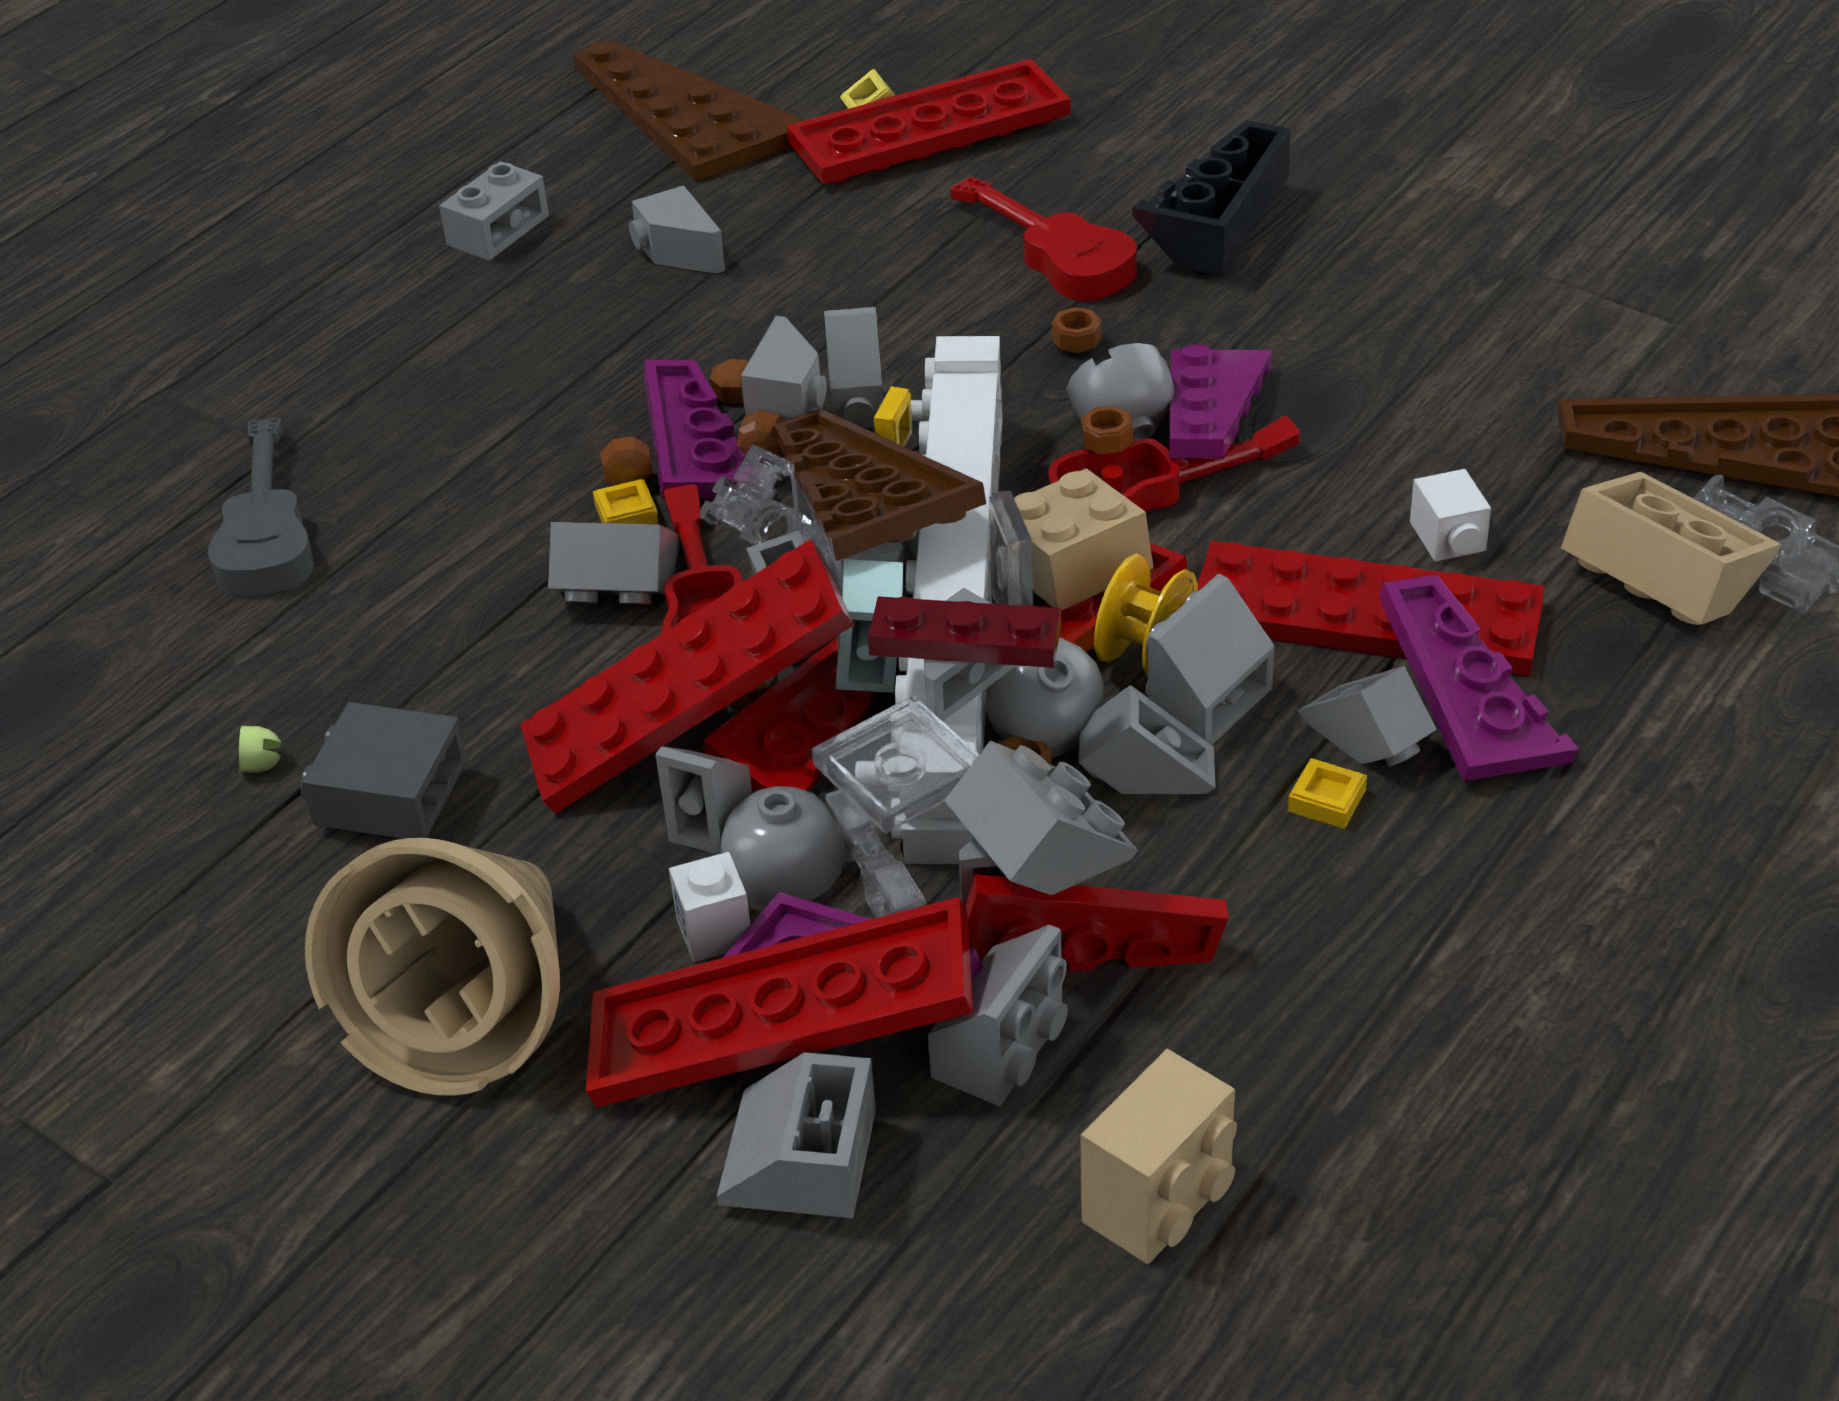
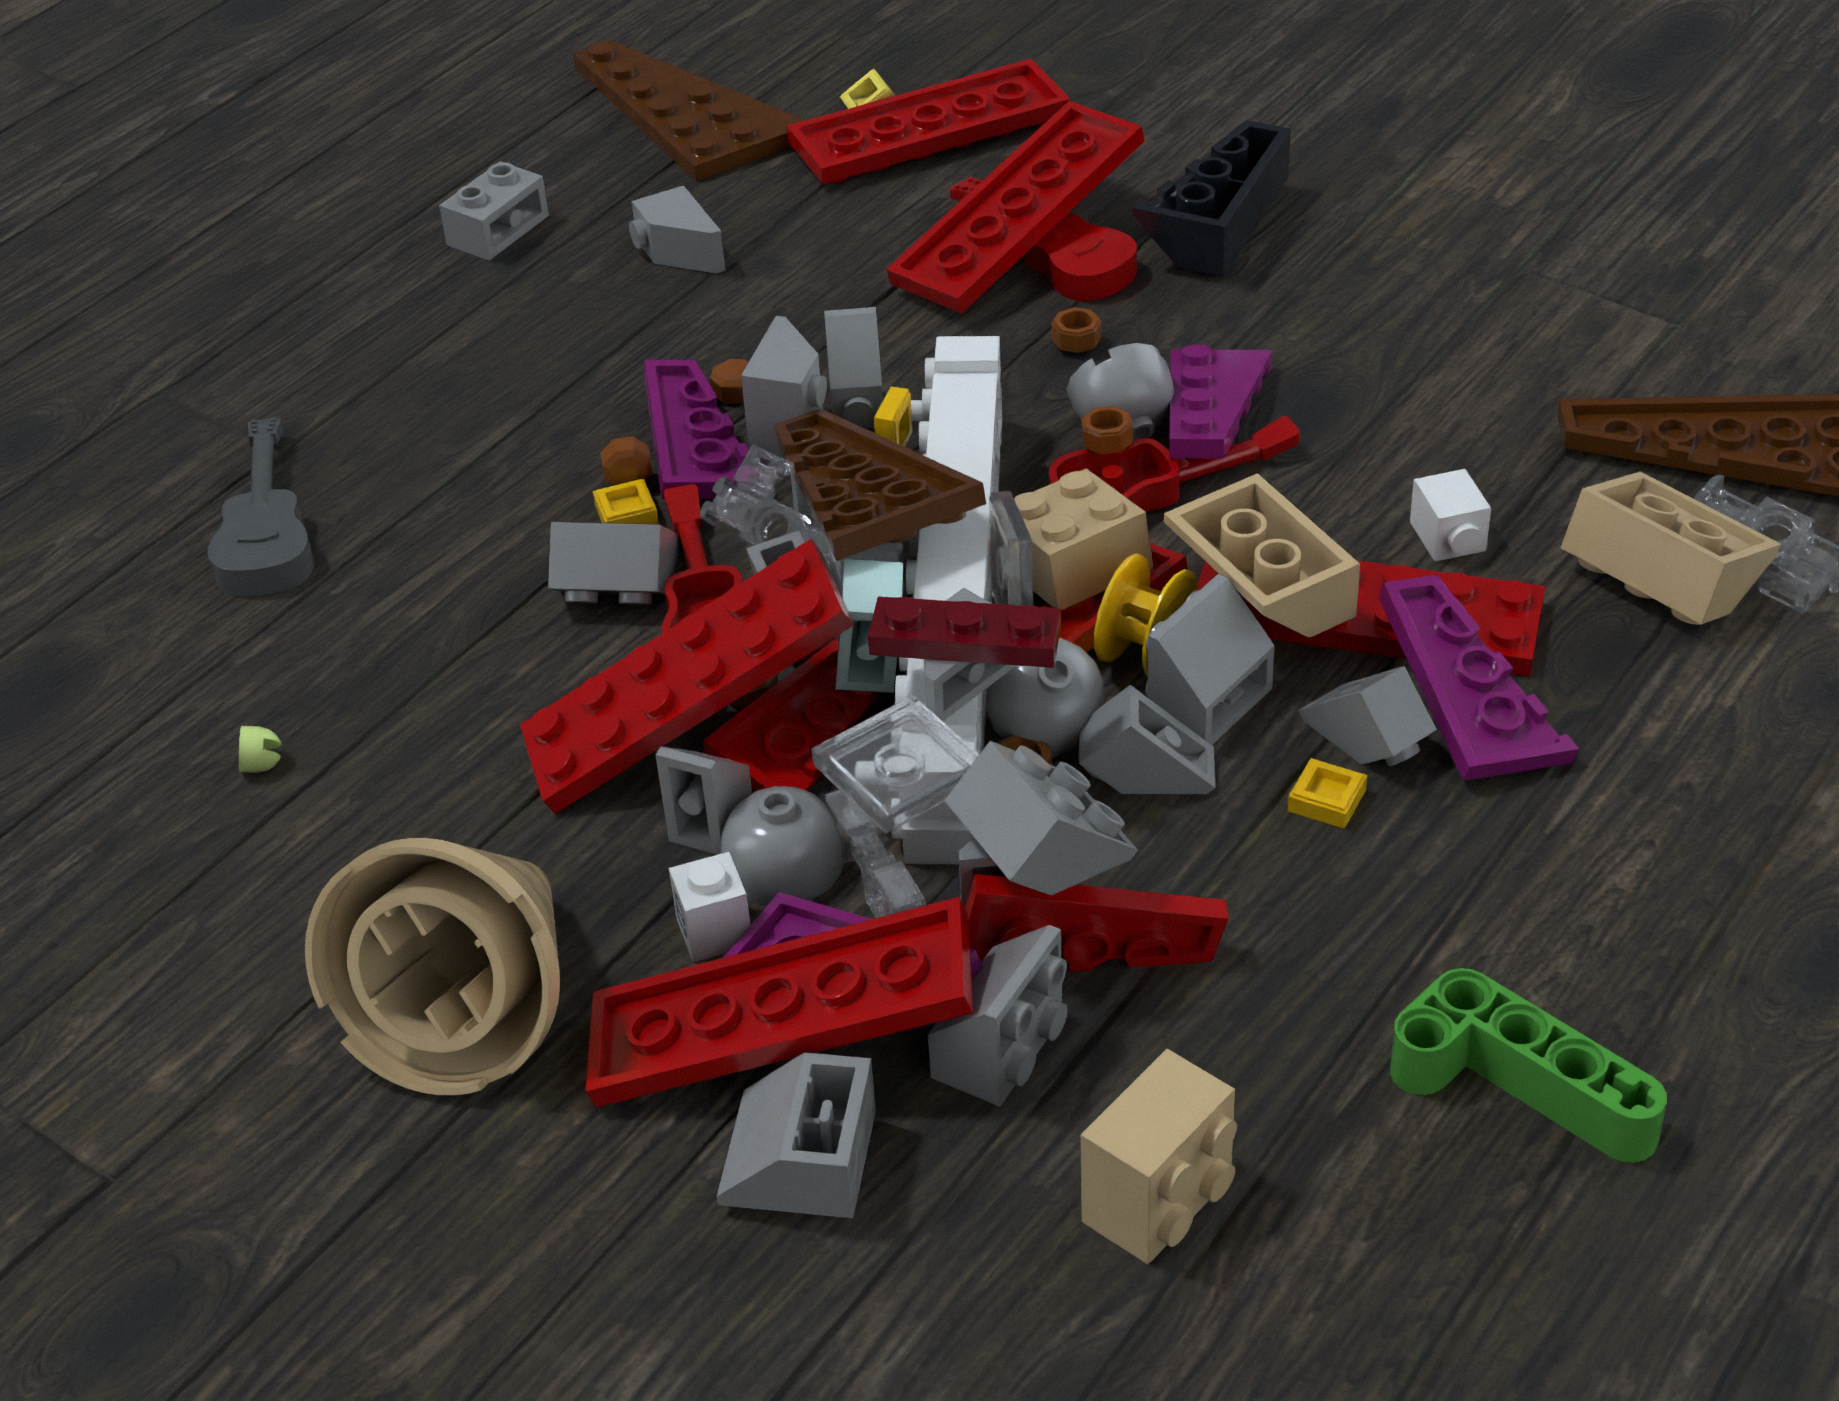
(384, 771): dark grey brick -> none
(760, 430): dark orange tile -> none
(1015, 206): none -> red plate
(1271, 555): none -> tan slope
(1532, 1056): none -> bright green beam

